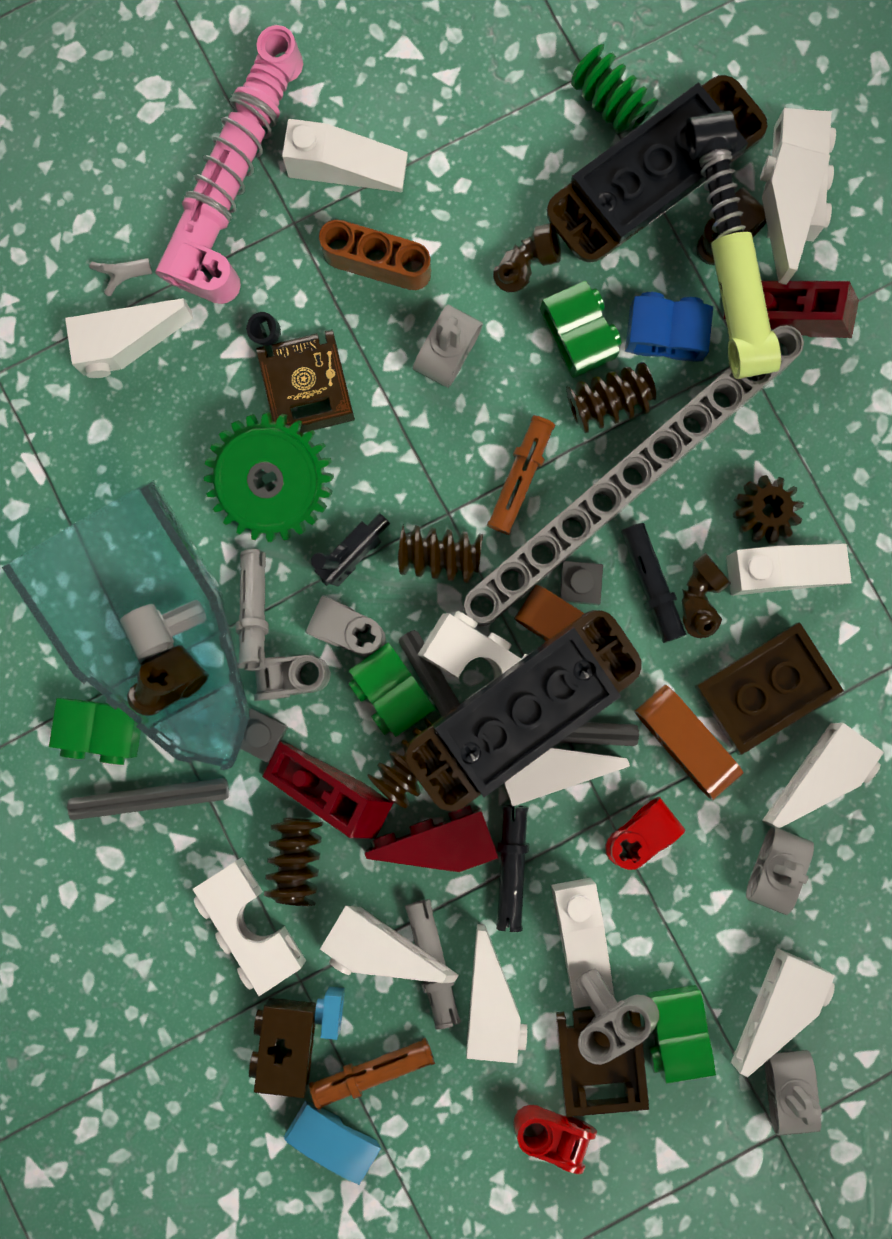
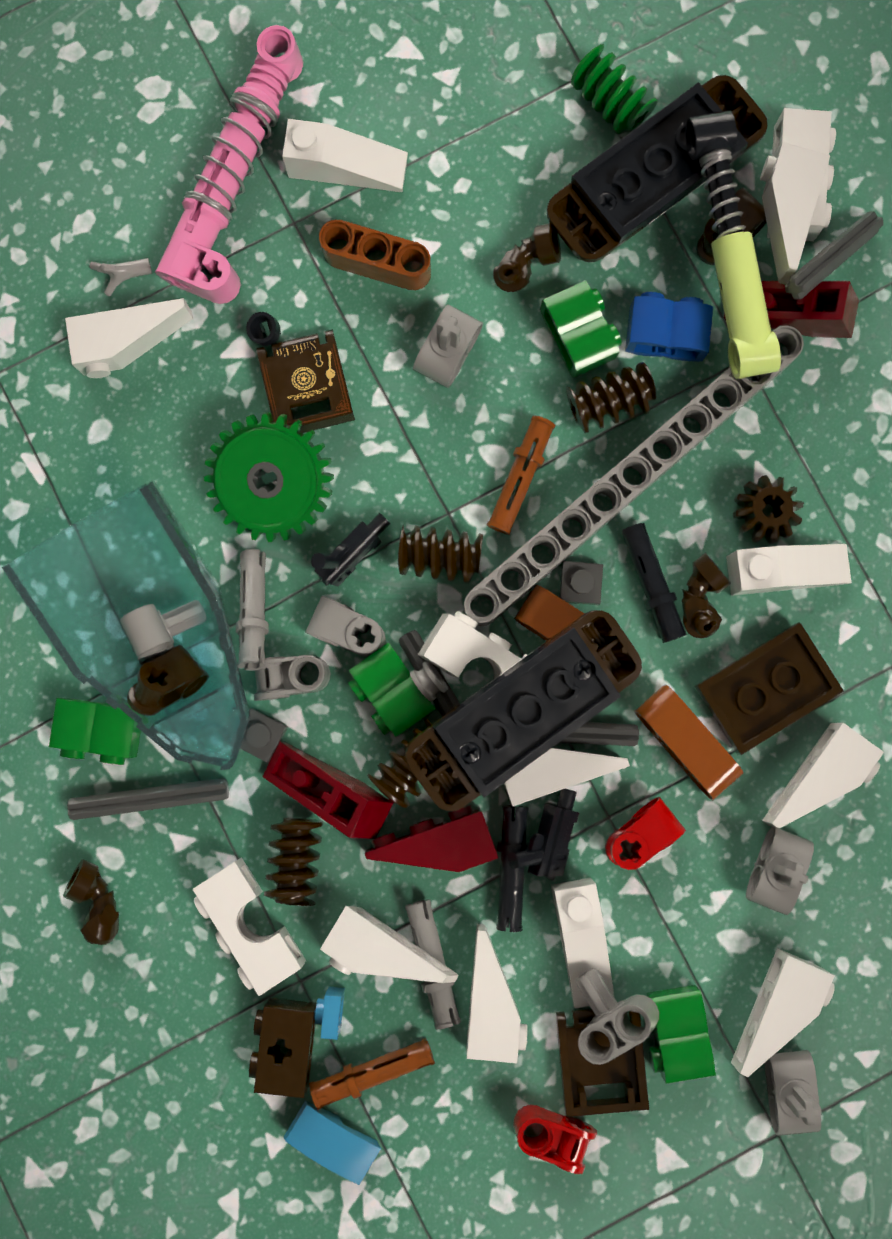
(102, 920): none -> dark brown arm
(428, 681): none -> light grey bush
(549, 847): none -> black piece
(833, 255): none -> dark grey axle

